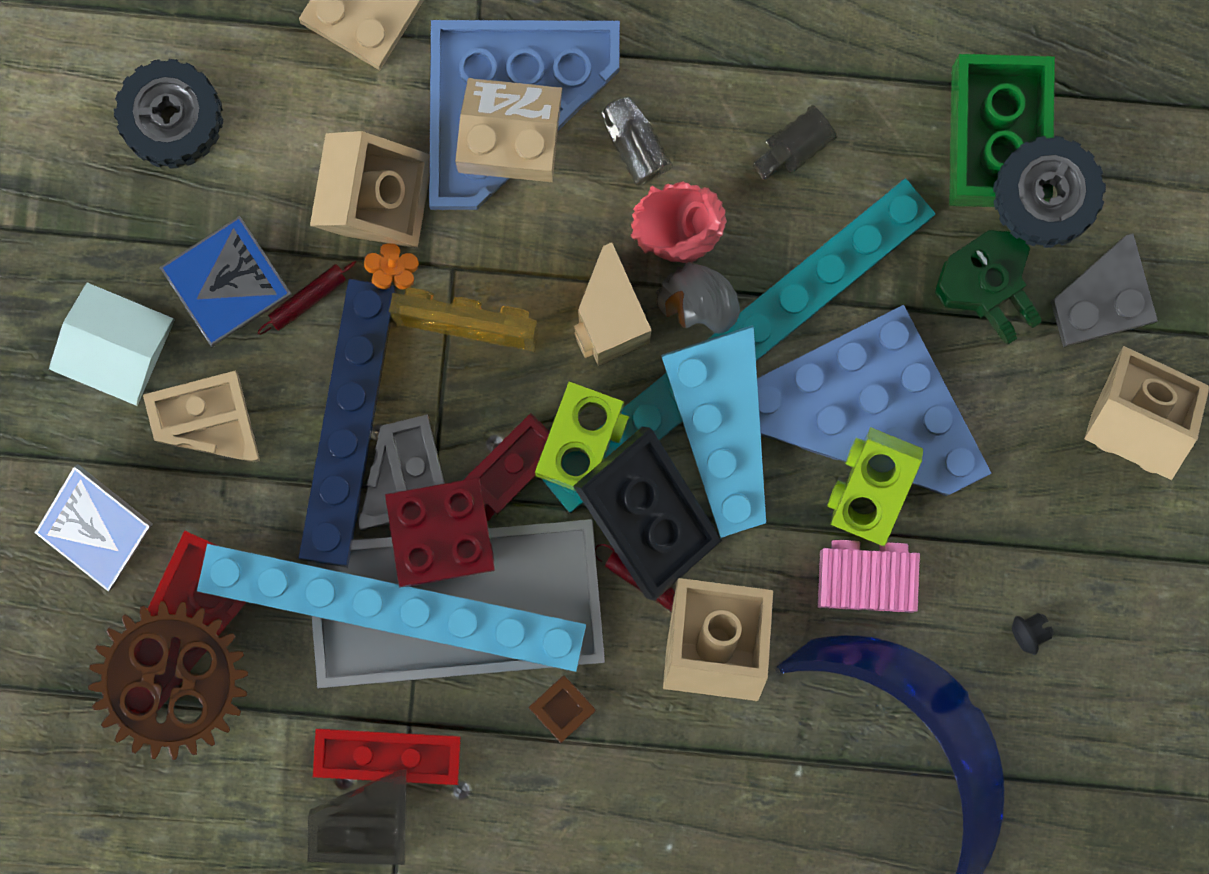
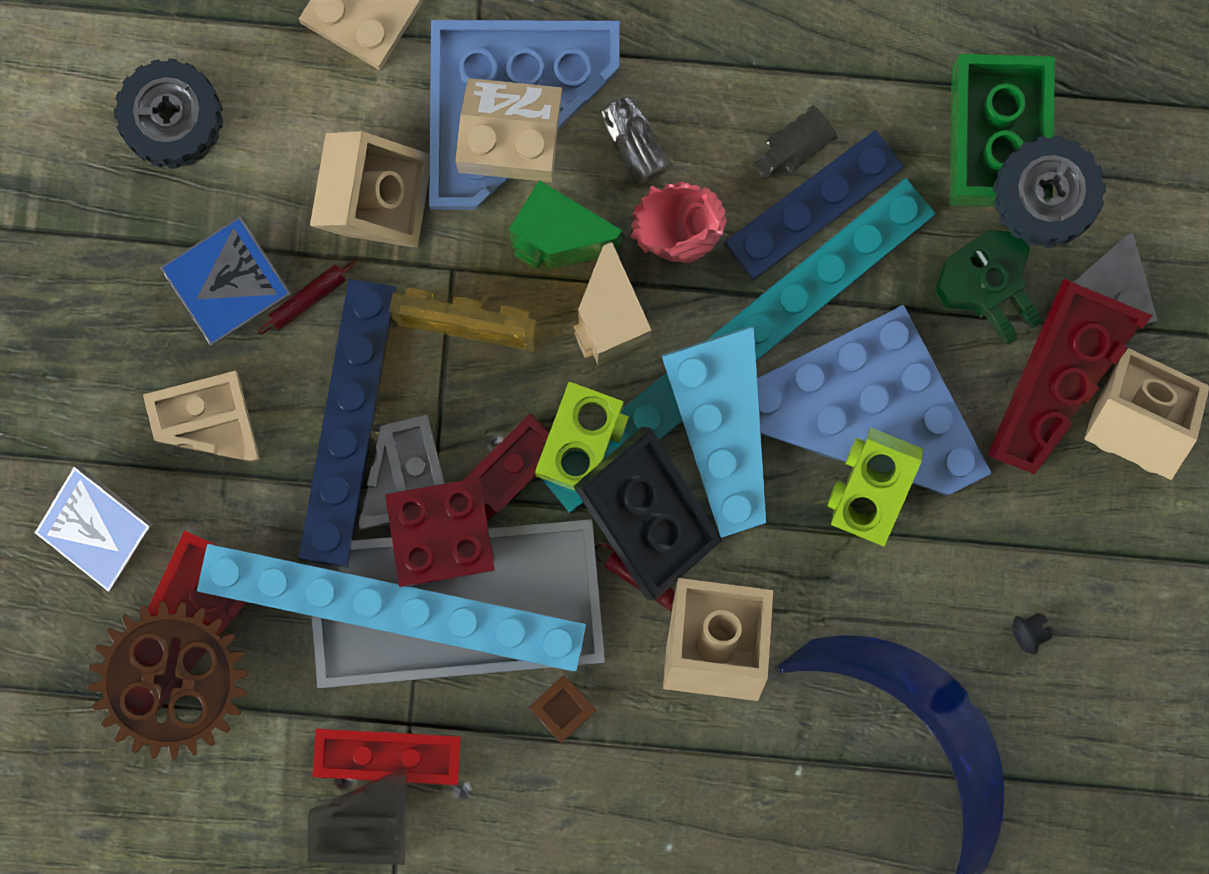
(110, 343): light aqua slope -> none
(391, 267): orange plant -> none
(559, 231): none -> green slope
(699, 297): dark grey hair -> none
(814, 205): none -> dark blue plate
(868, 578): bright pink brick -> none
(1069, 358): none -> dark red wing

